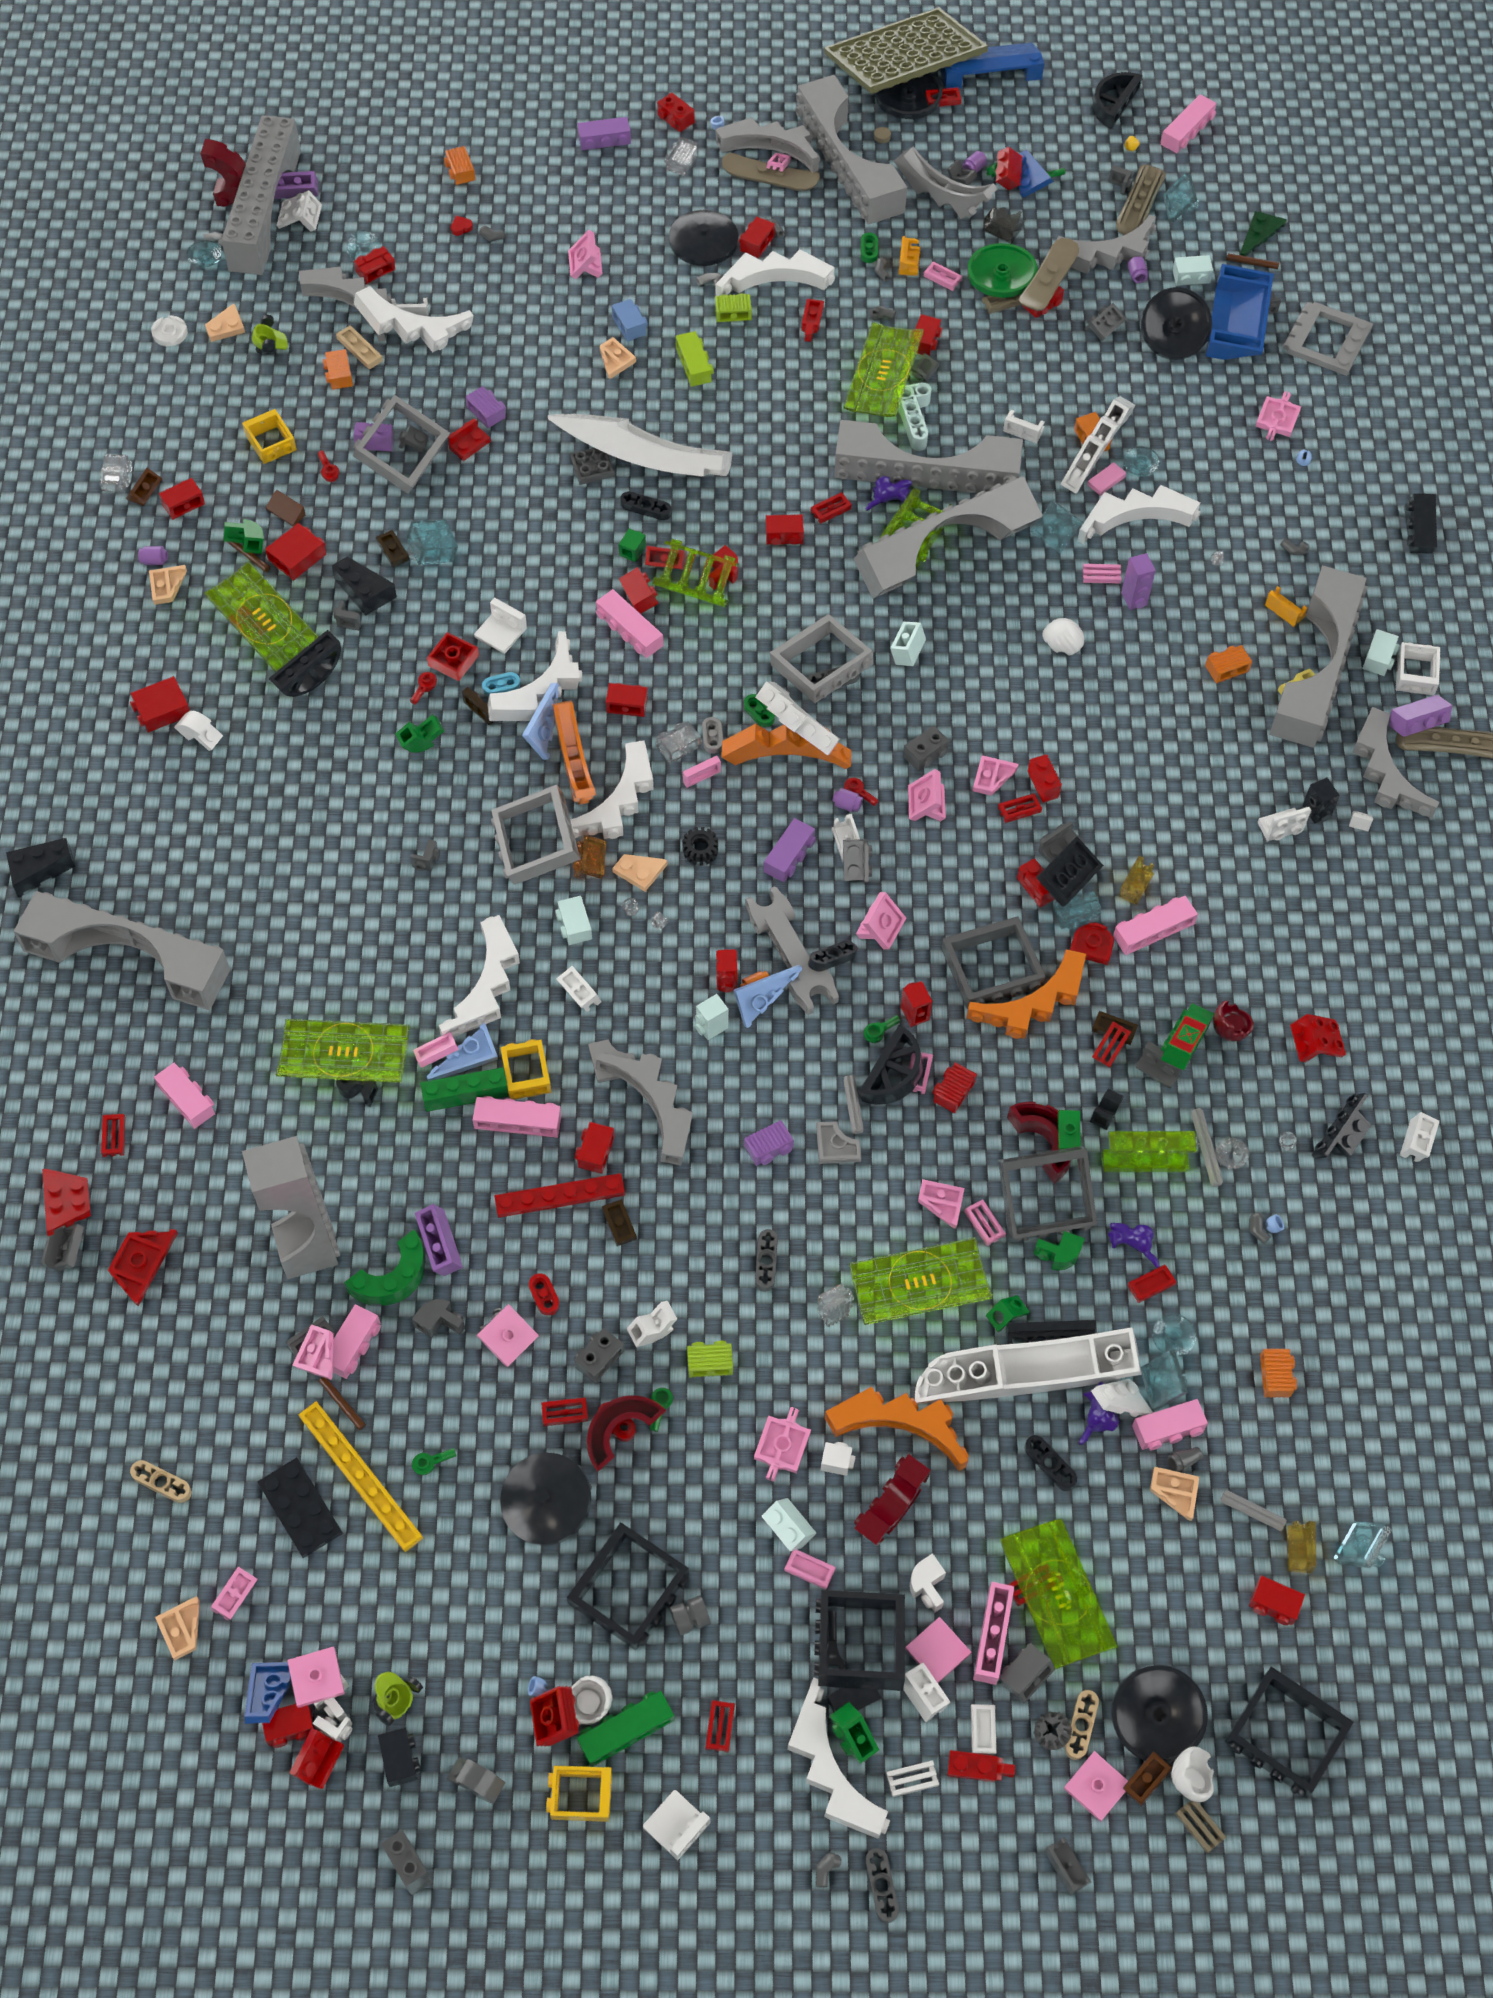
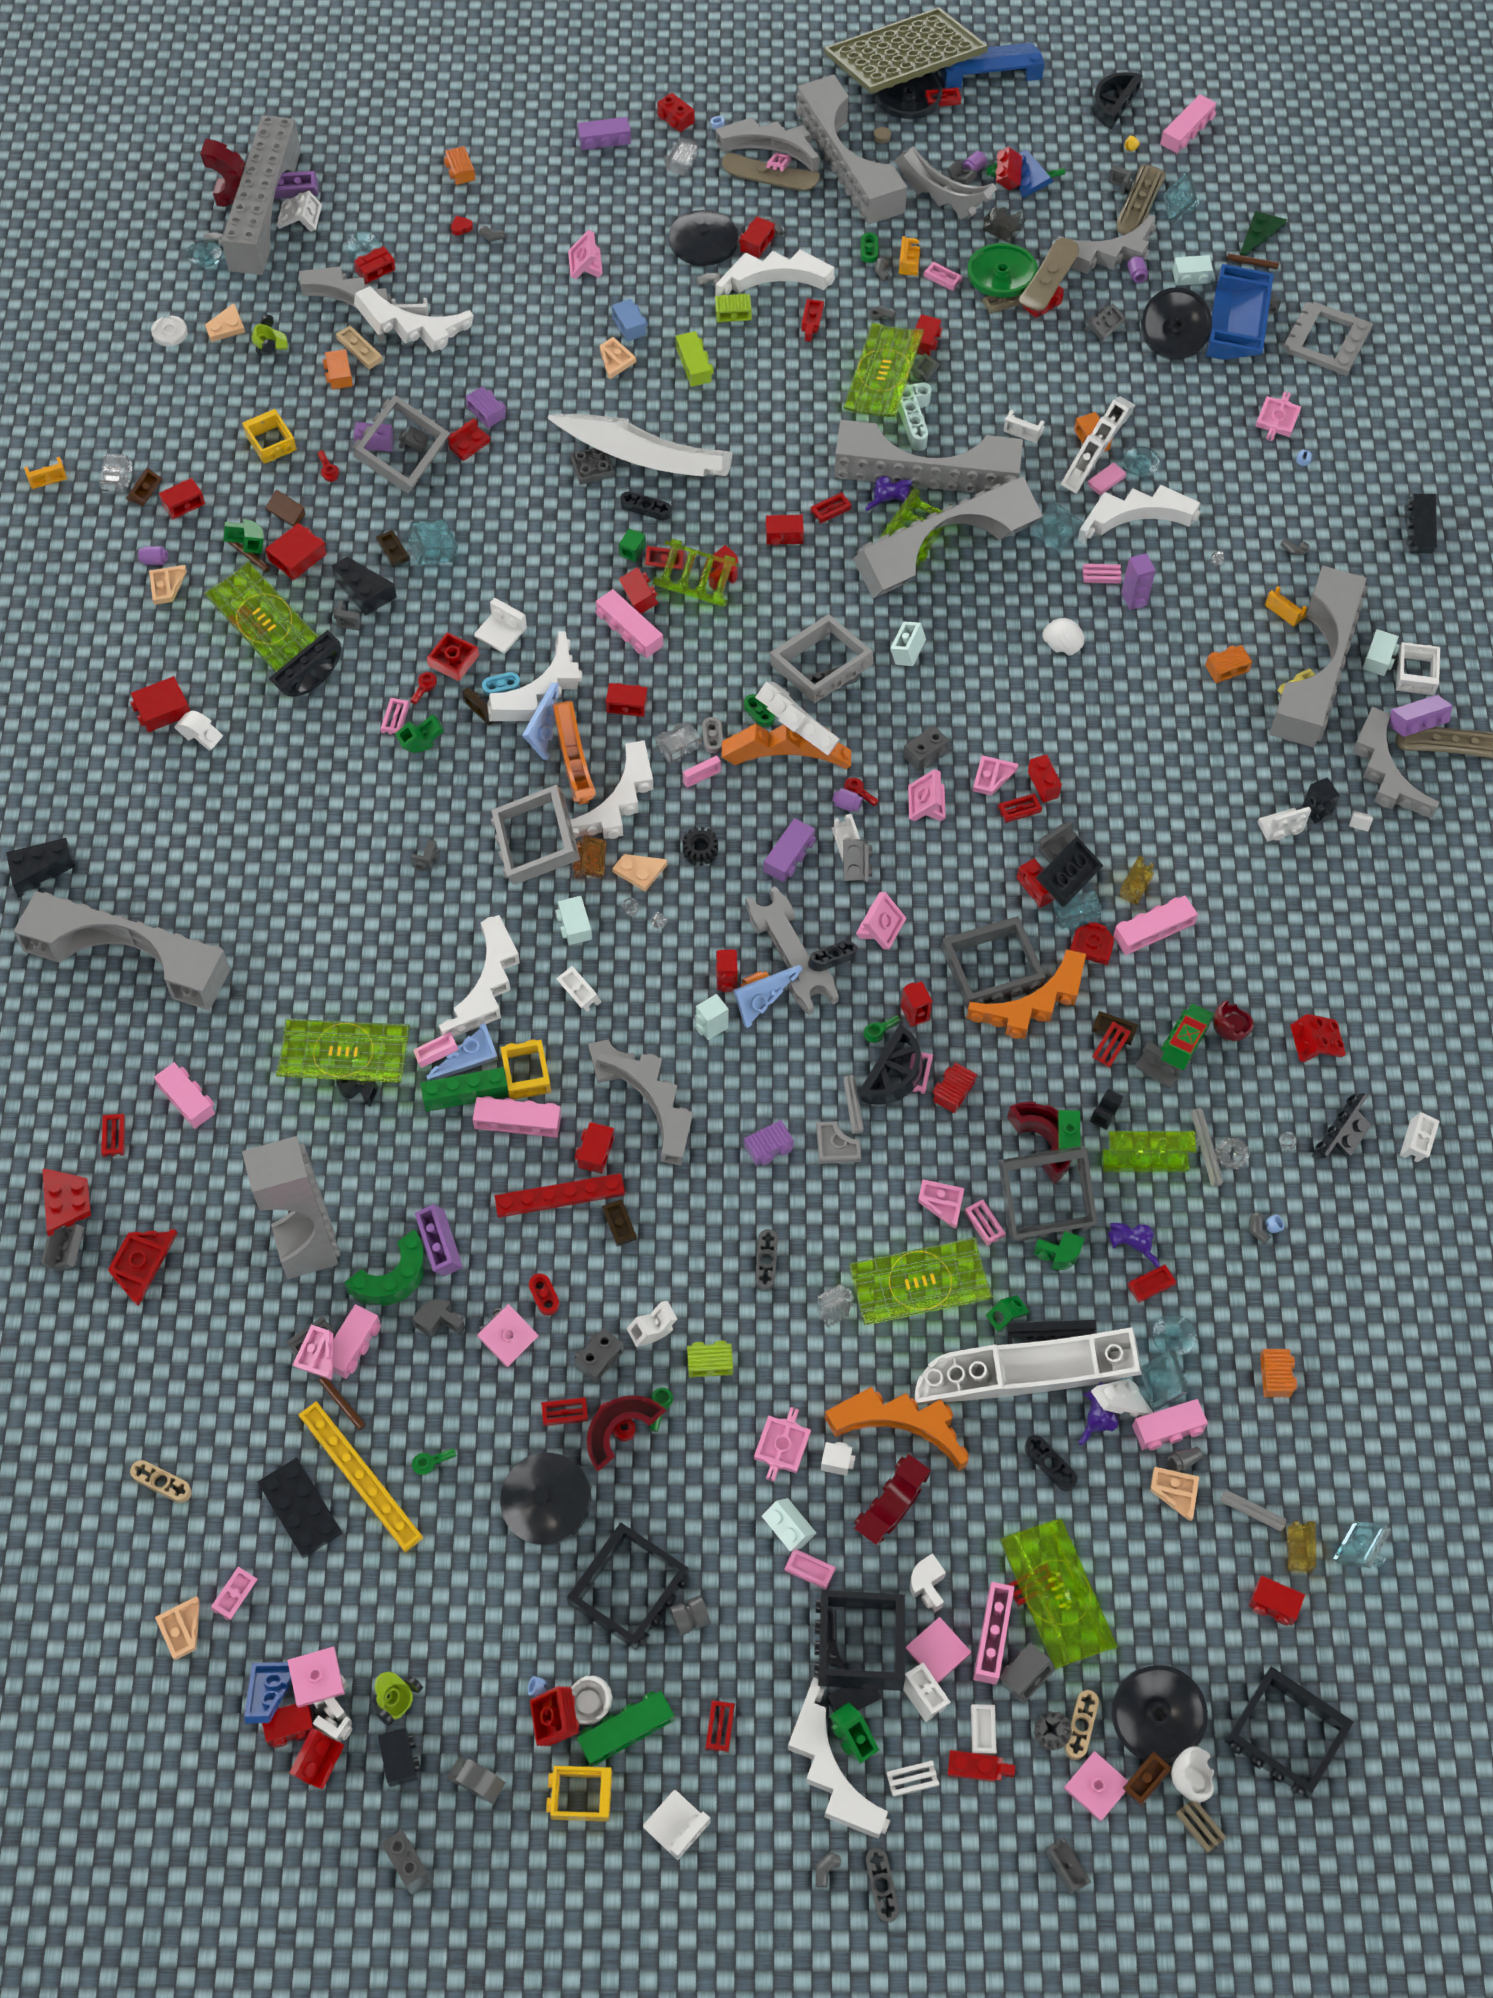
(46, 475): none -> light orange hinge
(392, 729): none -> bright pink tile

